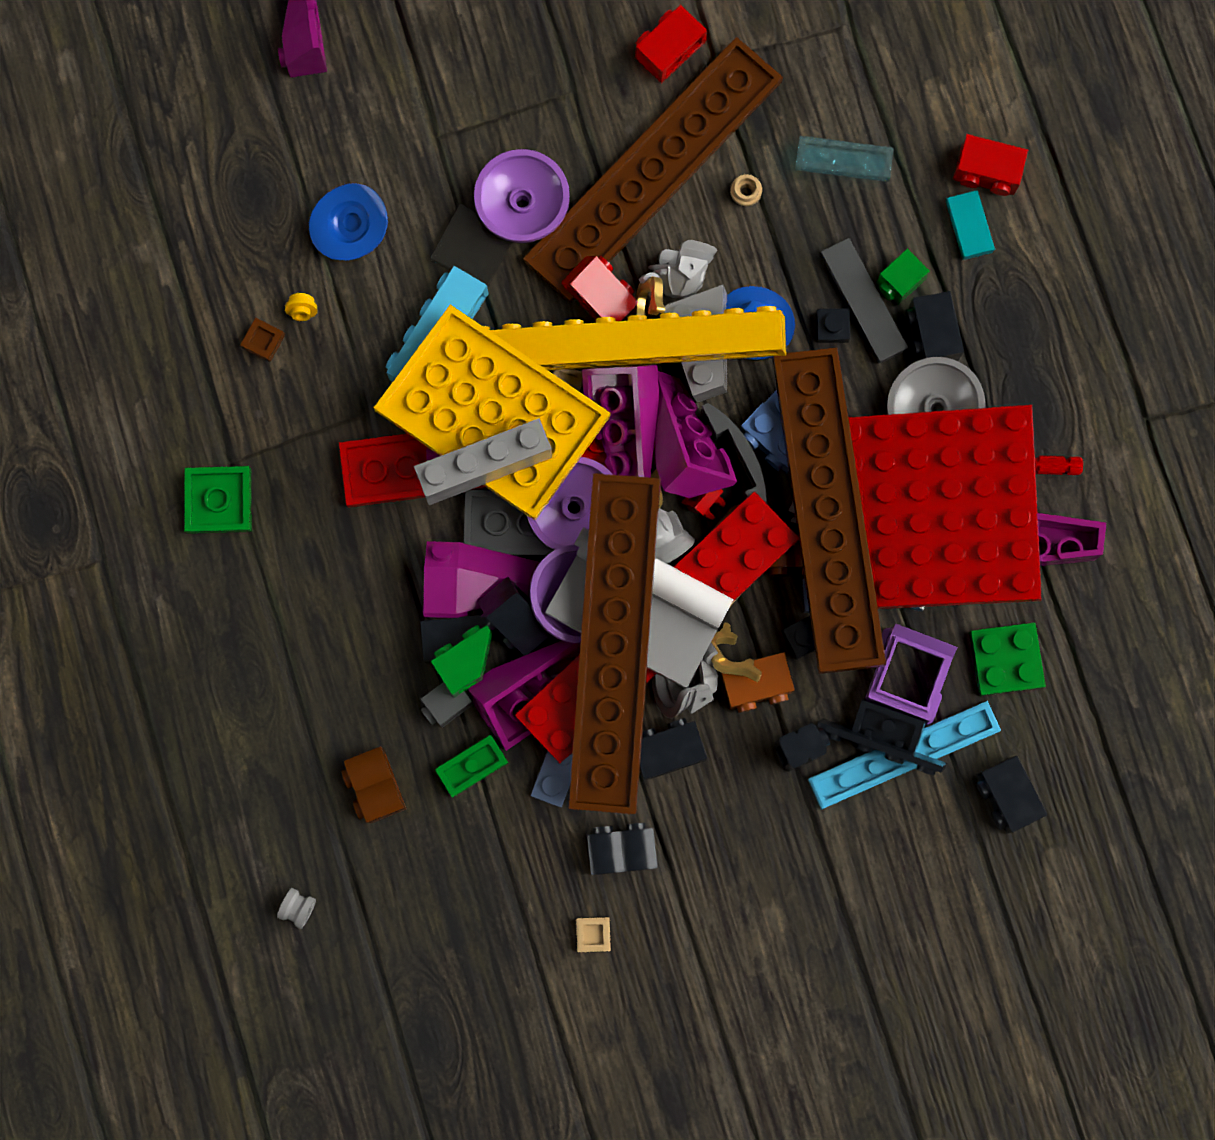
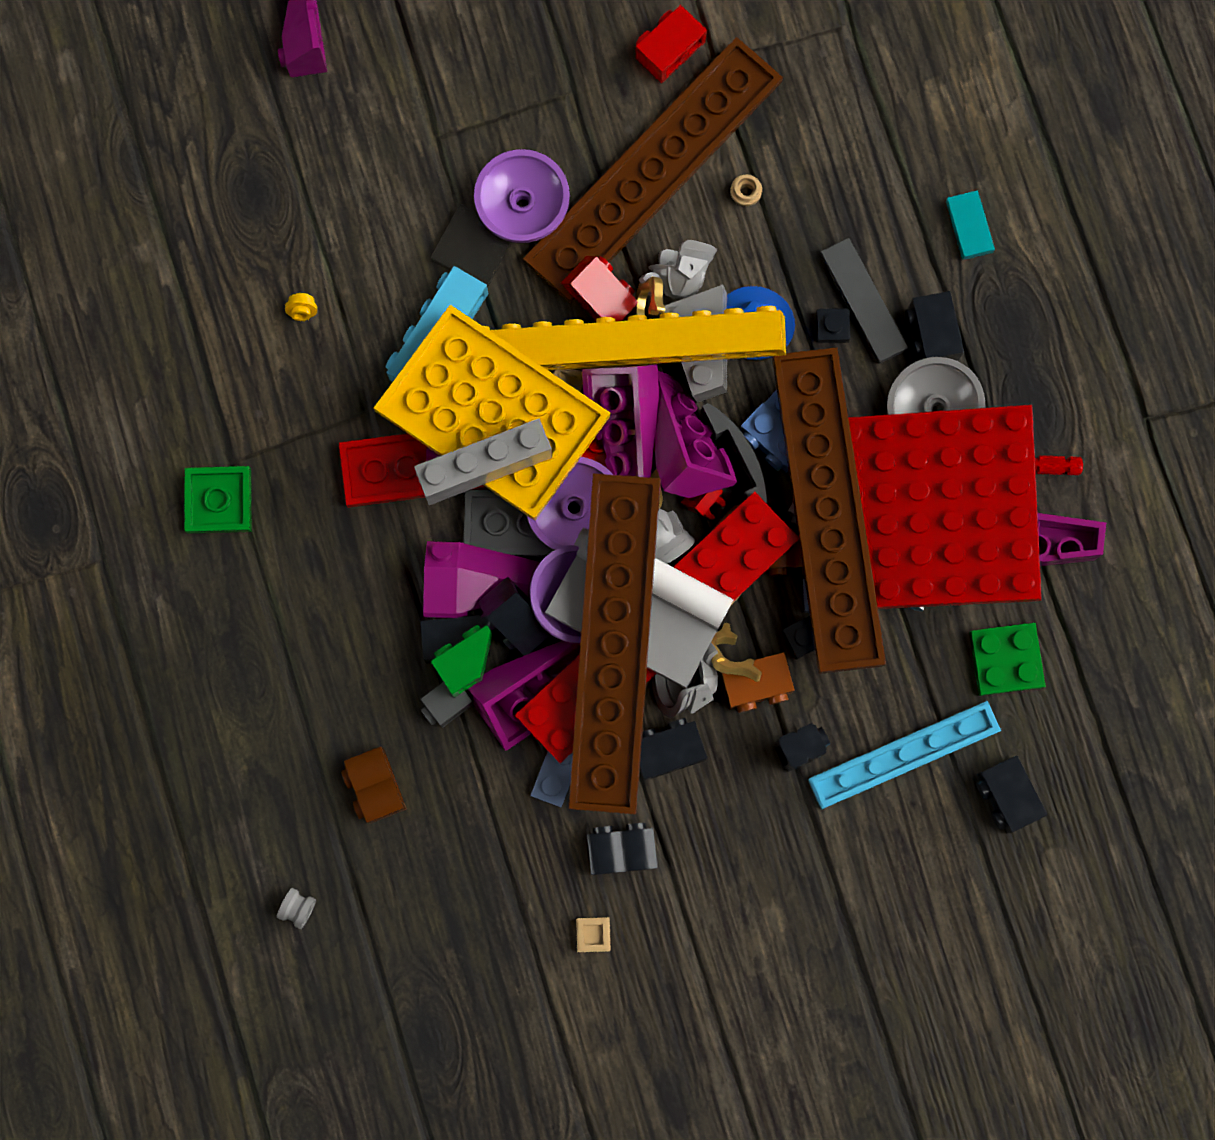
(262, 339): reddish brown plate -> none
(348, 222): blue hat -> none
(471, 766): green plate -> none
(844, 158): clear light blue plate -> none
(886, 731): black bracket -> none
(902, 277): green brick -> none
(921, 642): medium lavender piece -> none
(990, 165): red brick -> none

